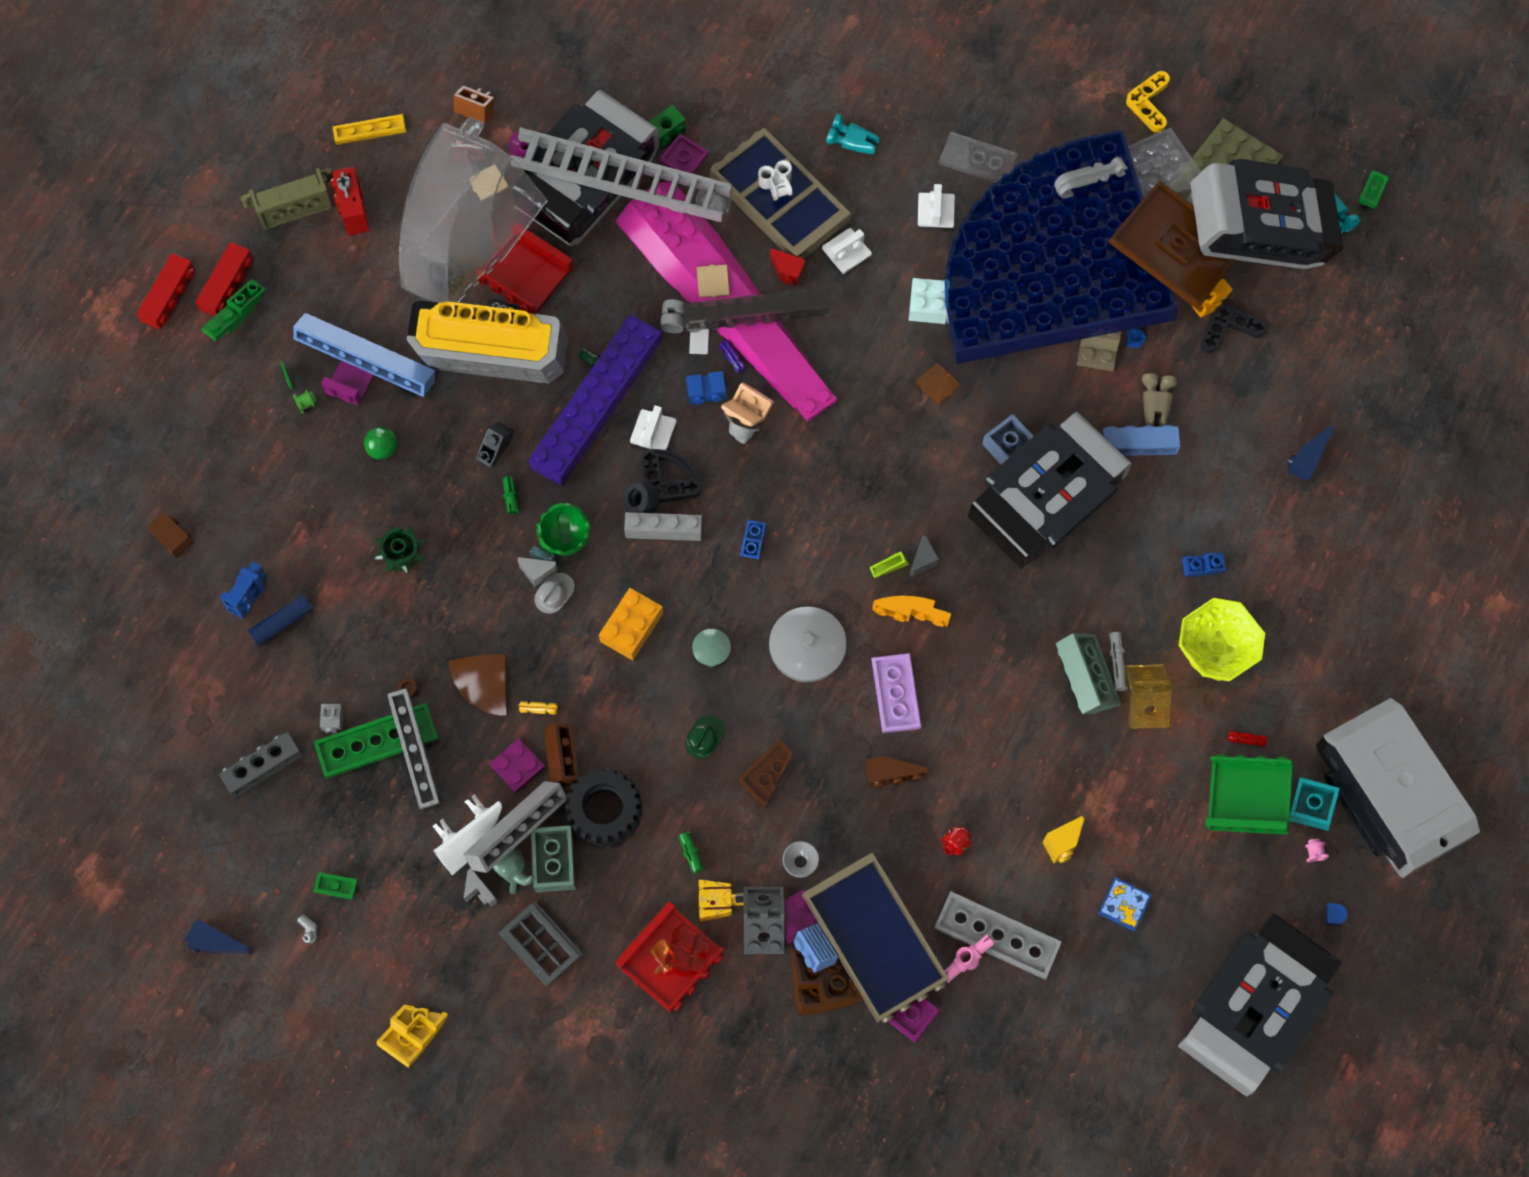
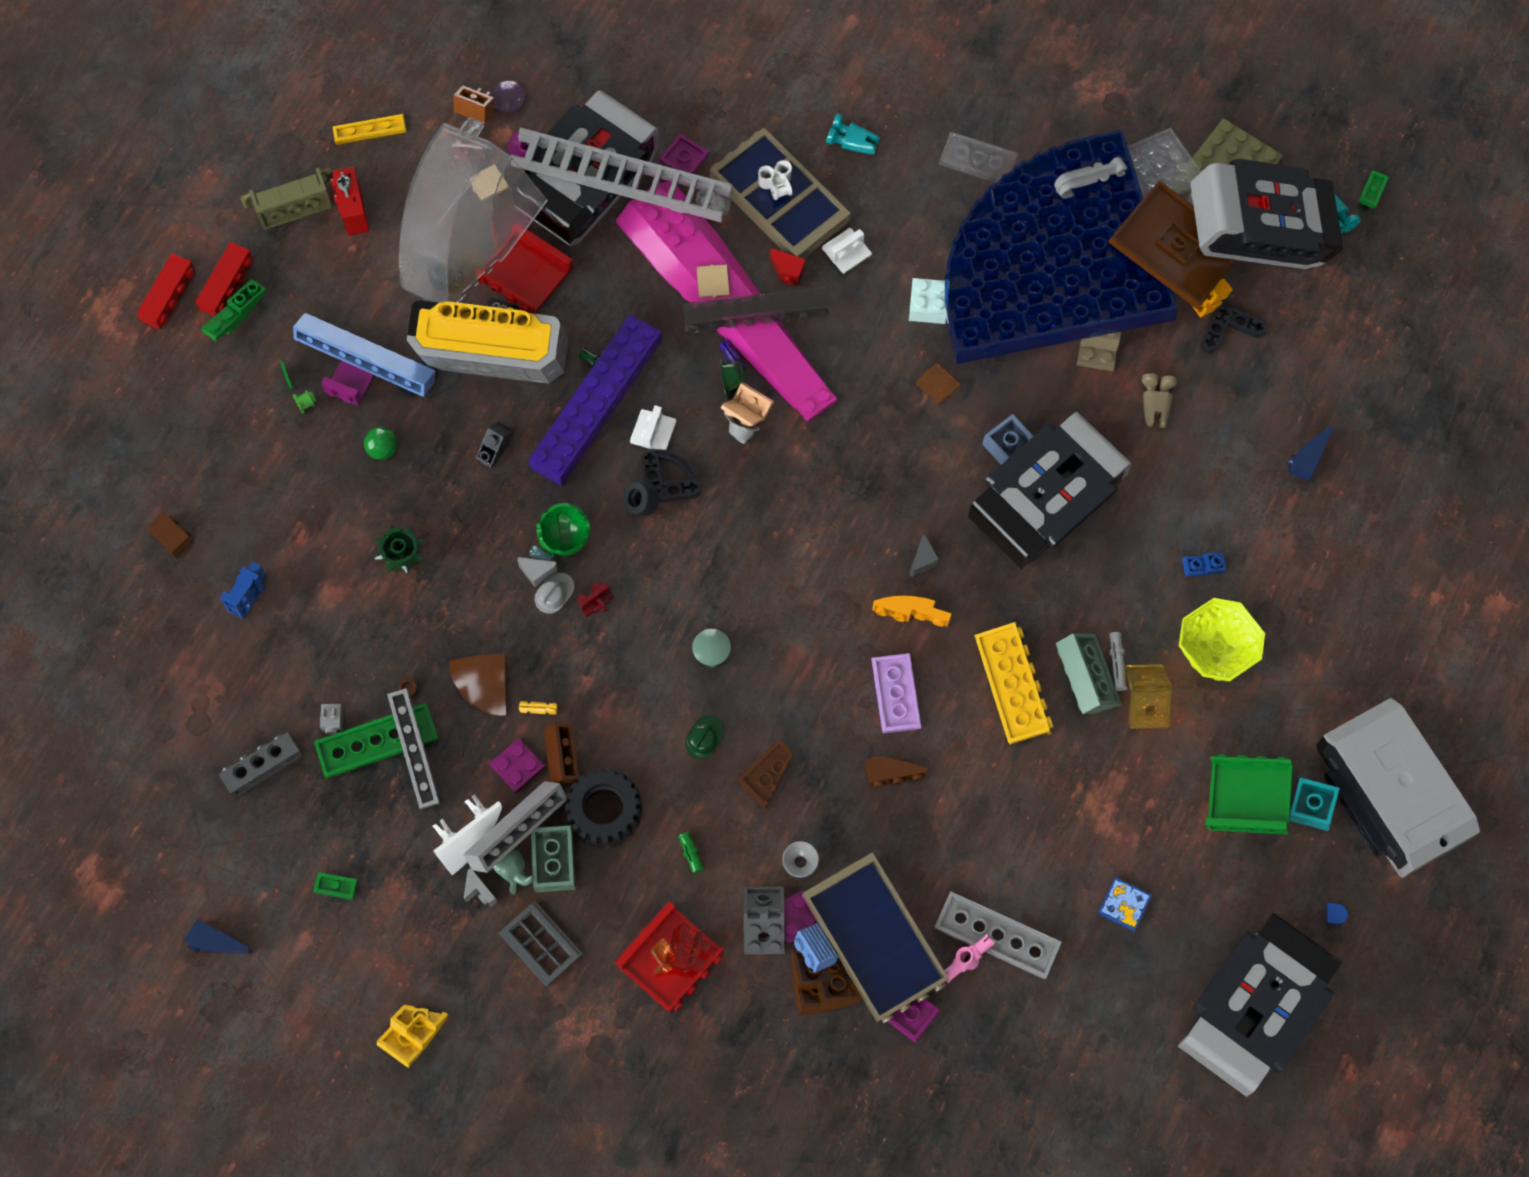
(280, 620): dark blue piece -> none
(310, 928): light grey arm -> none
(508, 96): none -> clear purple dish
(510, 495): green axle -> none
(597, 600): none -> dark red hips
(631, 624): light orange brick -> none
(663, 526): light grey brick -> none
(672, 119): green brick -> none
(672, 317): light grey wheel -> none
(699, 342): white sticker -> none
(706, 388): blue brick -> none
(717, 900): yellow torso -> none
(732, 375): none -> dark green piece
(753, 539): blue slope -> none
(807, 644): light grey dish -> none
(889, 565): lime piece -> none
(936, 208): white bracket -> none
(956, 840): red head -> none
(1013, 683): none -> yellow bracket
(1063, 840): yellow slope -> none
(1135, 338): blue tile -> none
(1143, 101): yellow beam -> none
(1144, 440): medium blue brick -> none
(1247, 738): red axle -> none
(1316, 850): bright pink brick -> none

